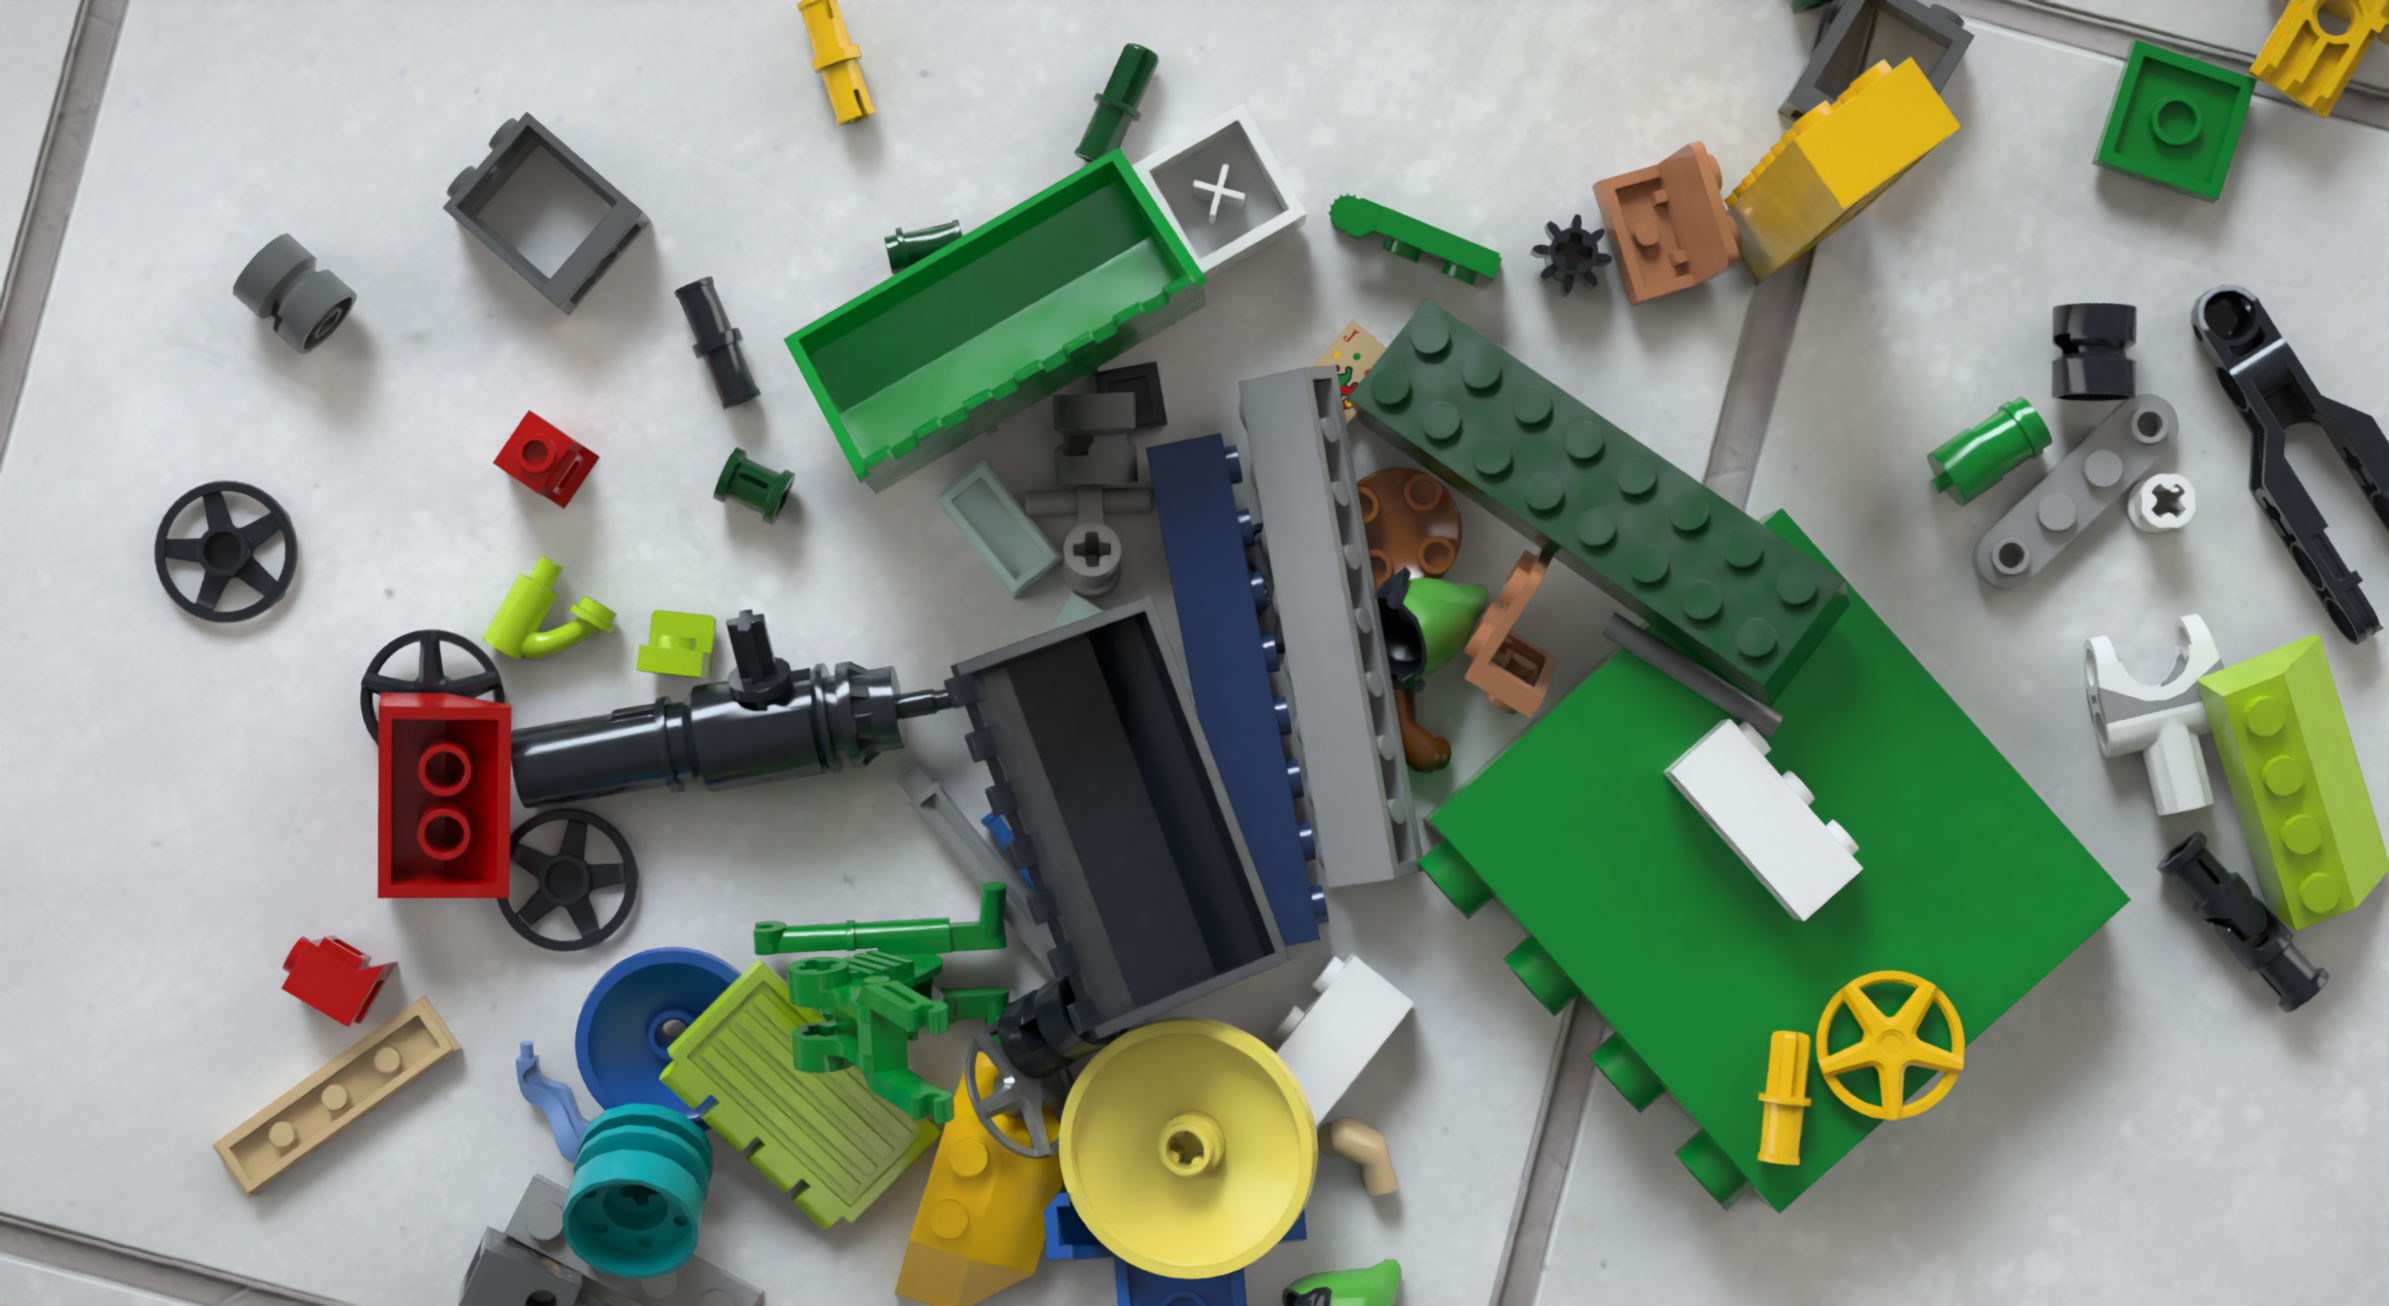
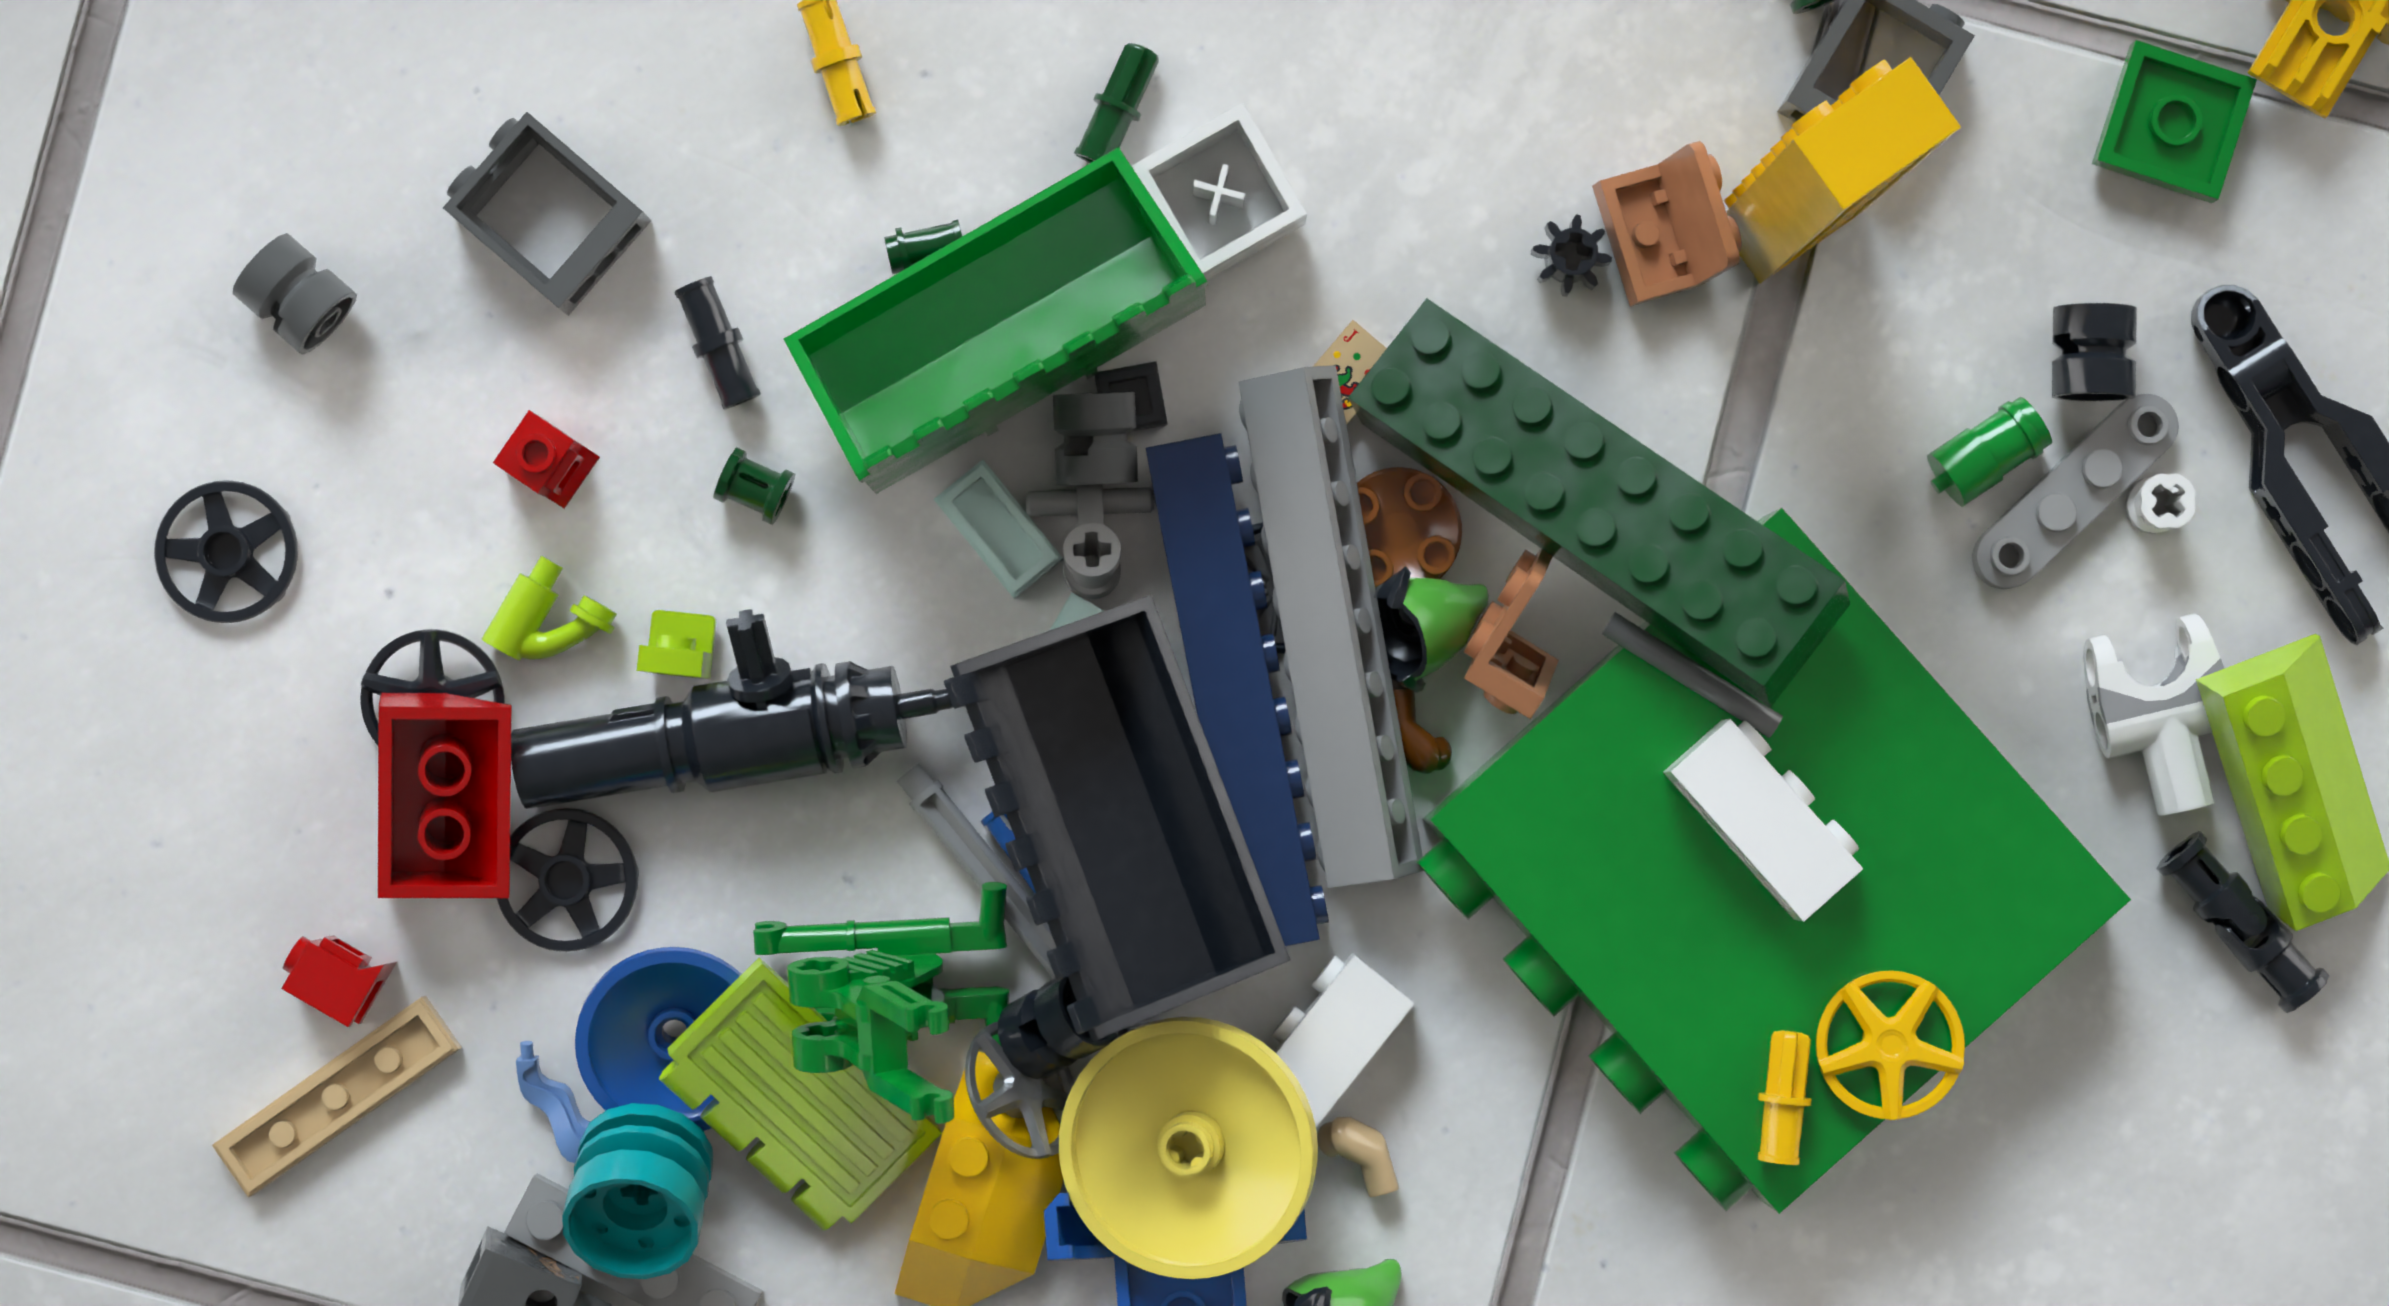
(1411, 237): green hinge -> none

